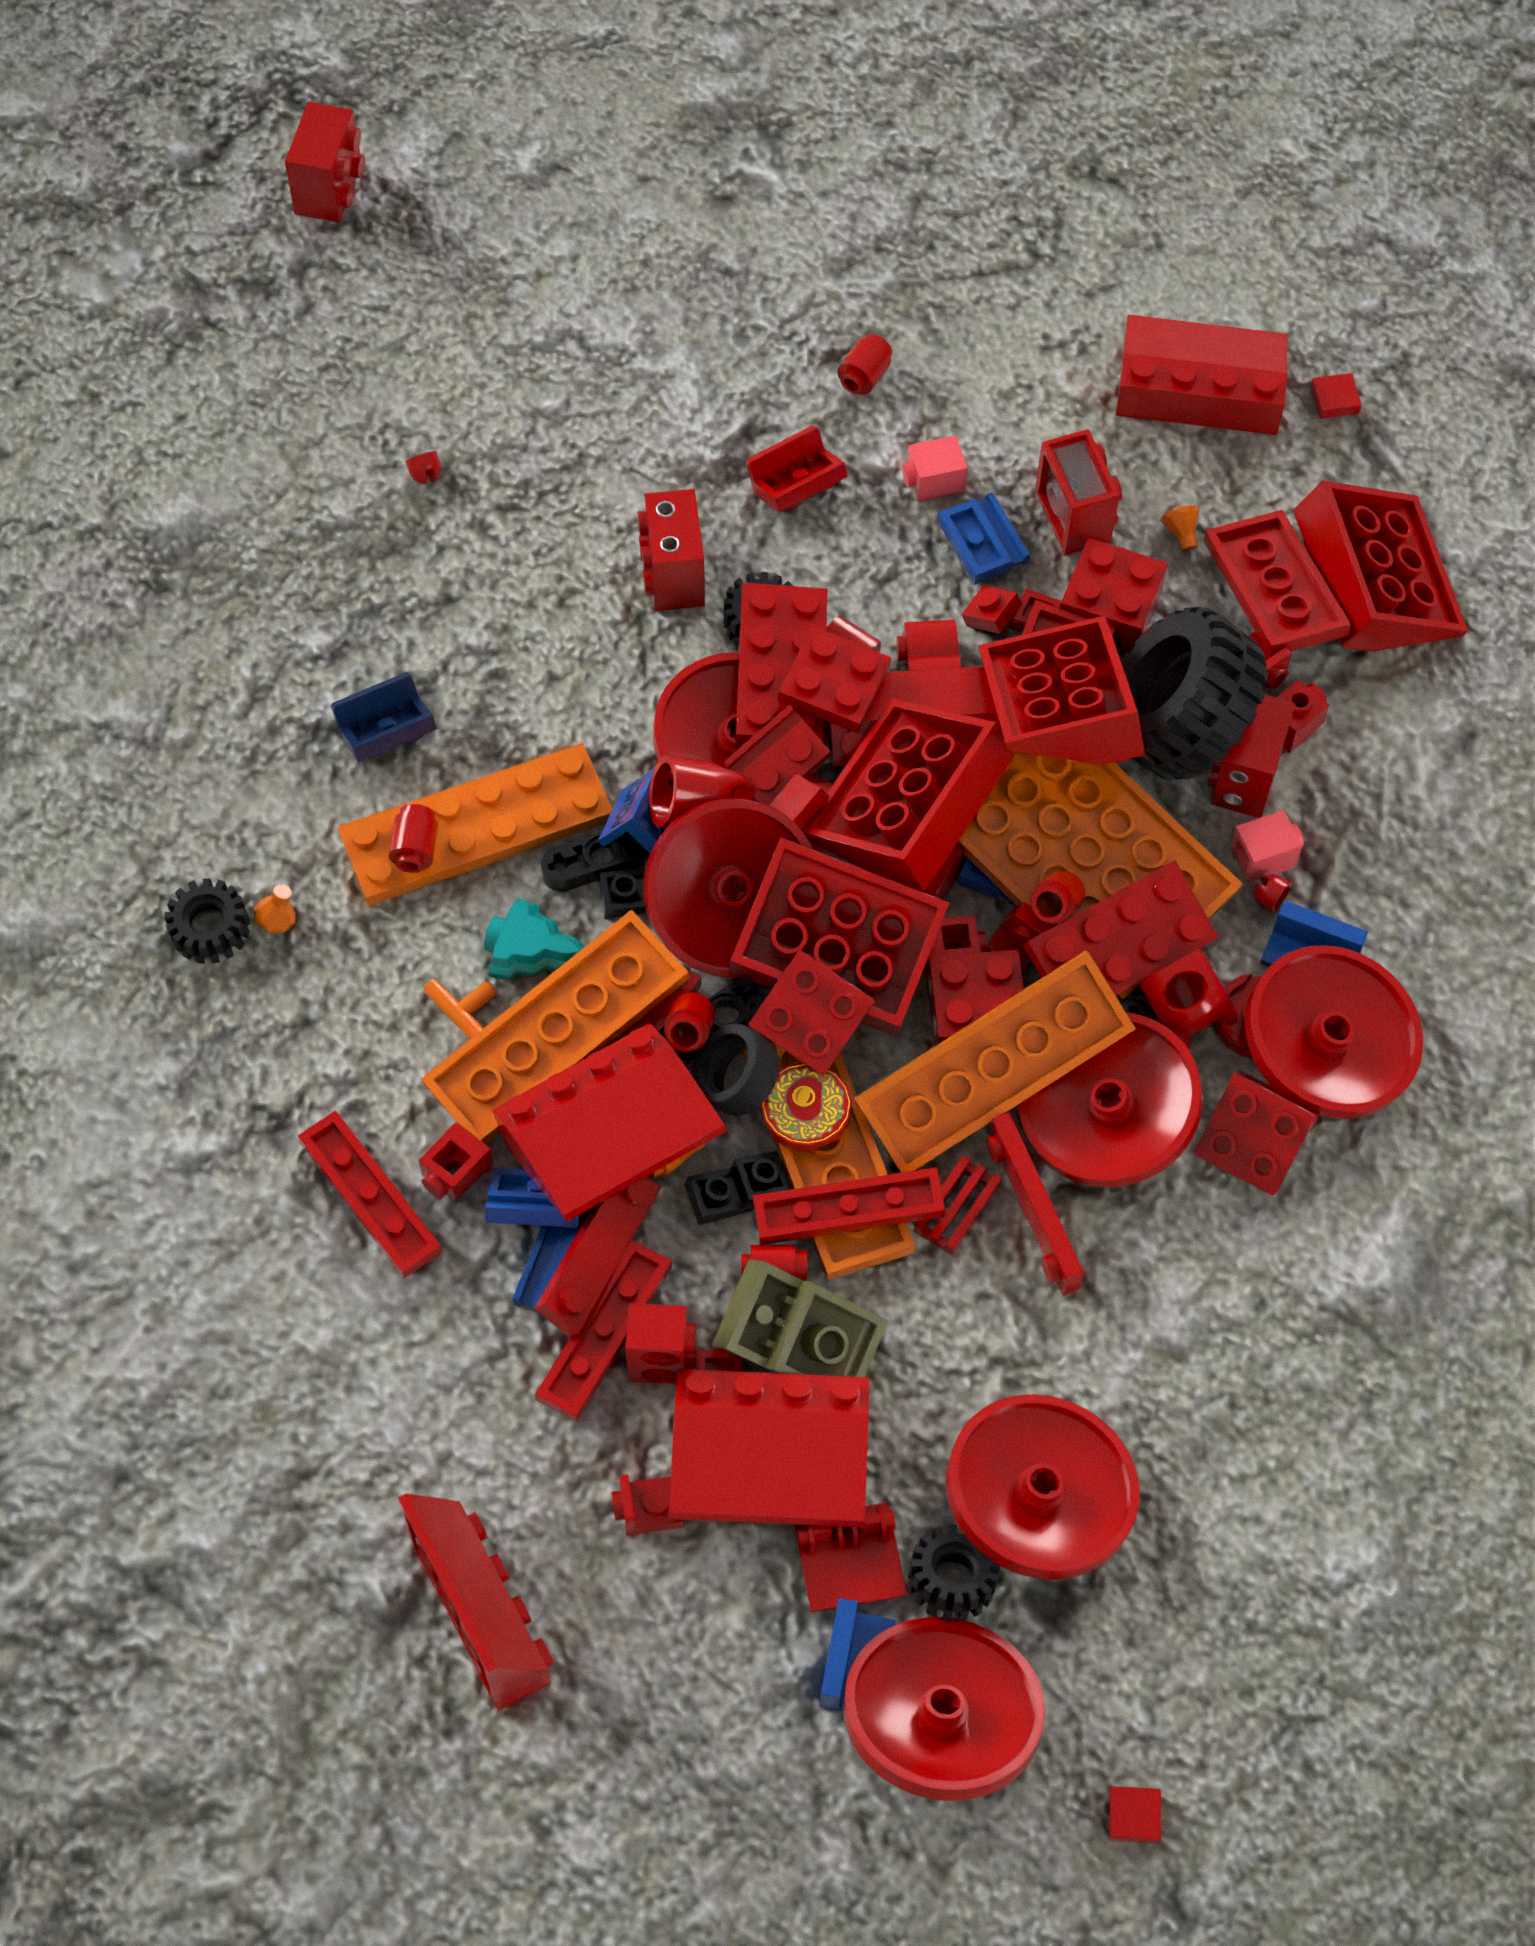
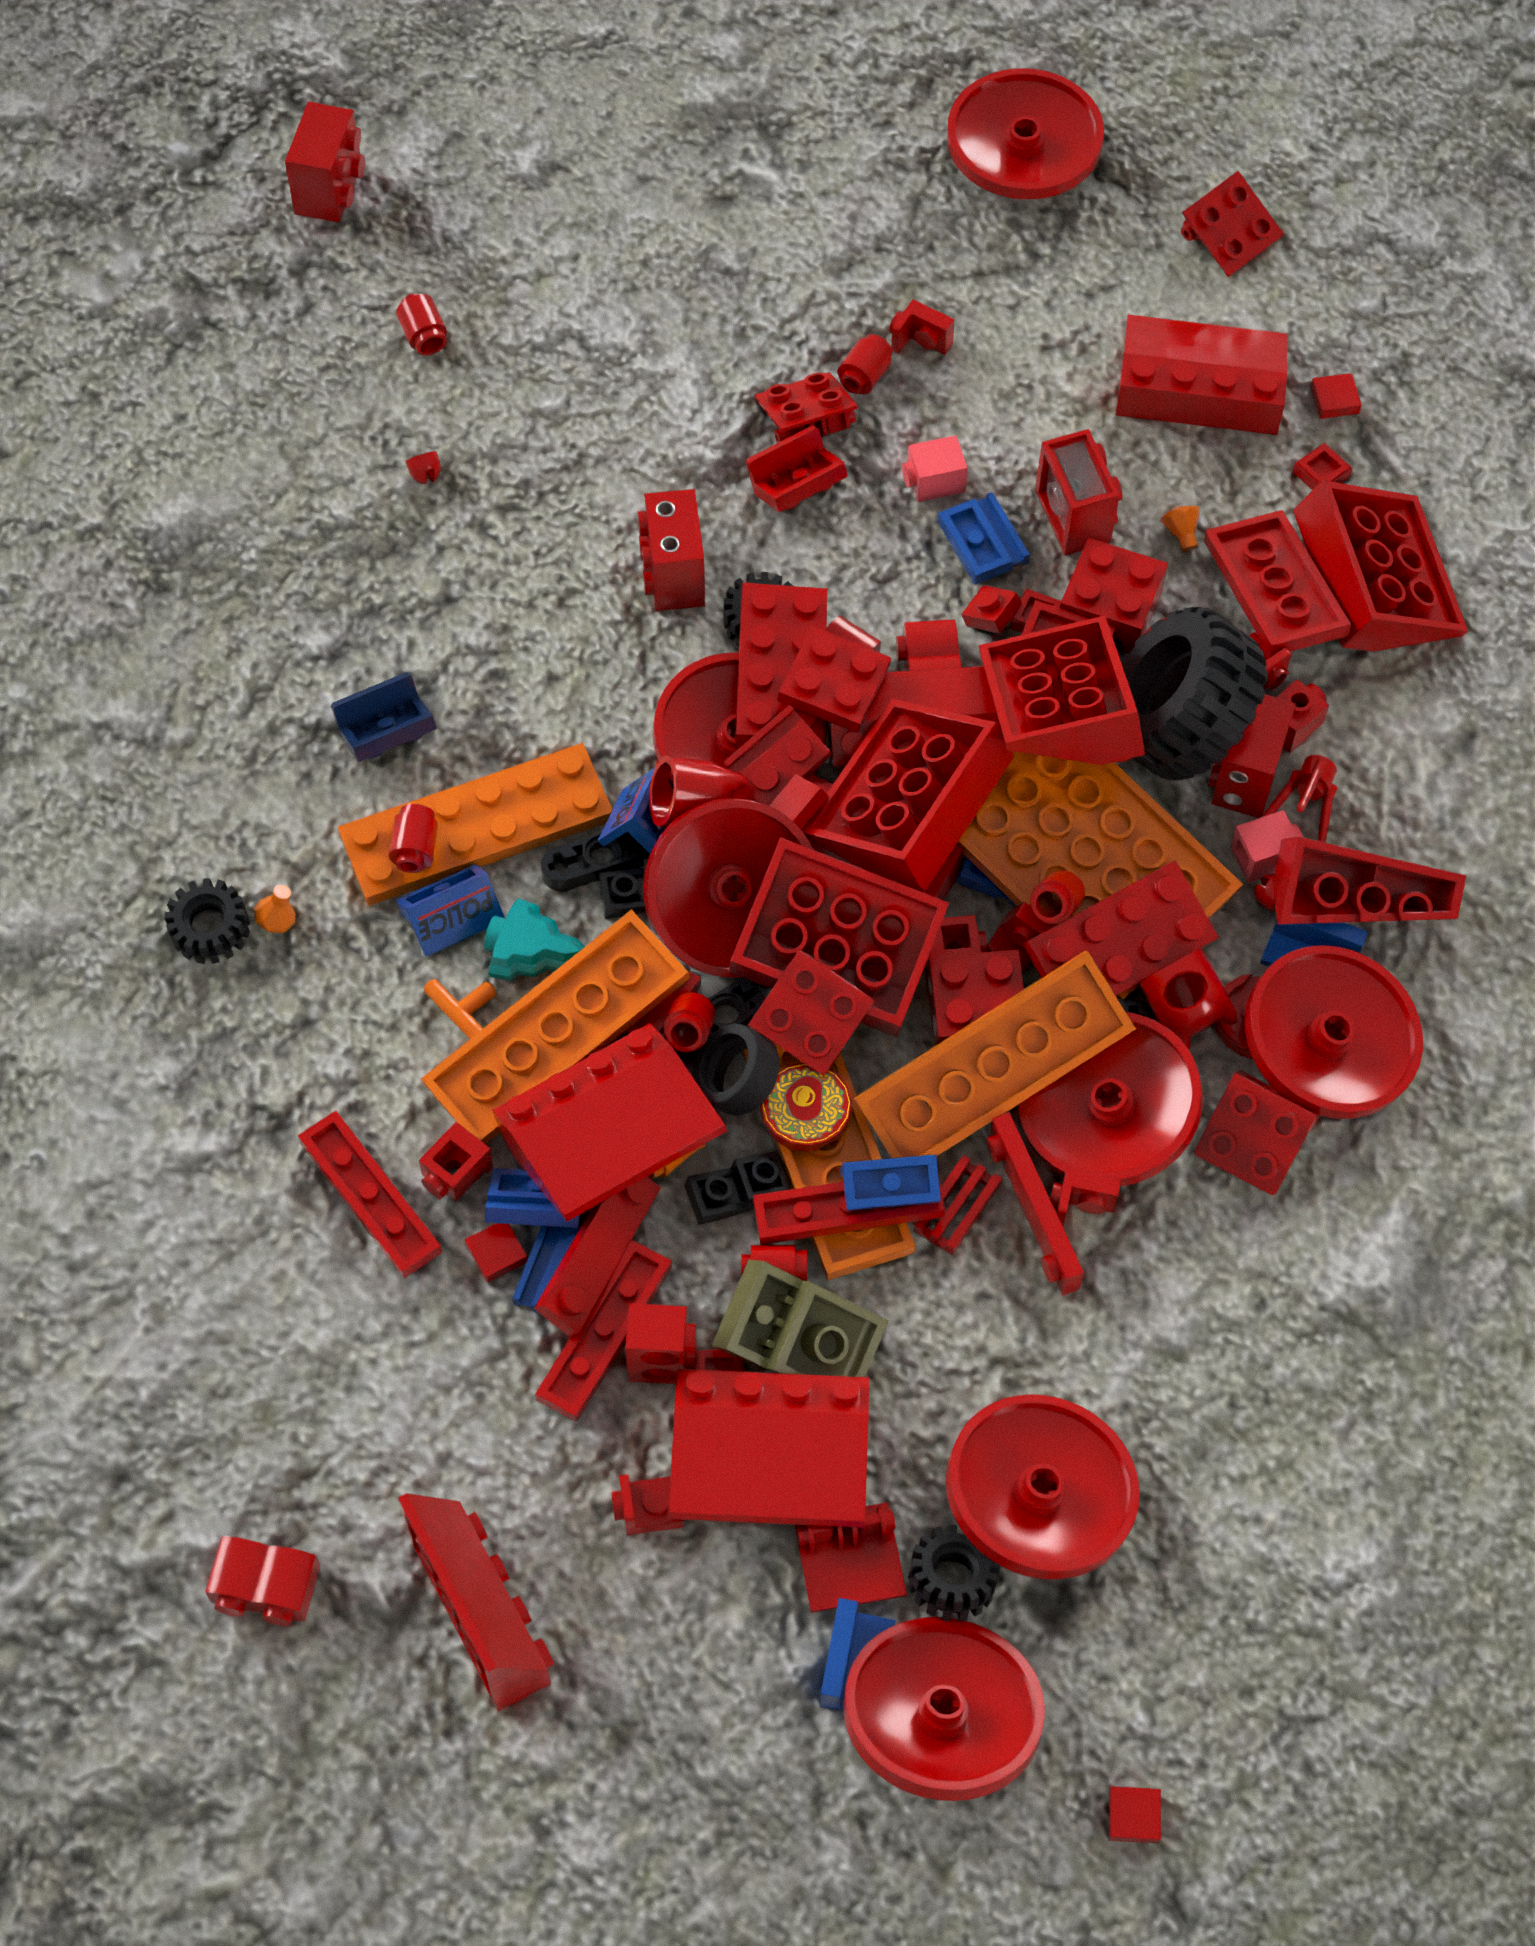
(262, 1580): none -> red brick
(422, 324): none -> red brick
(451, 909): none -> blue panel
(496, 1251): none -> red tile
(811, 400): none -> red hinge
(890, 1182): none -> blue panel
(924, 325): none -> red bracket
(1025, 133): none -> red dish
(1087, 1190): none -> red bracket
(1231, 224): none -> red hinge
(1312, 783): none -> red plant
(1322, 465): none -> red tile
(1349, 885): none -> red wedge

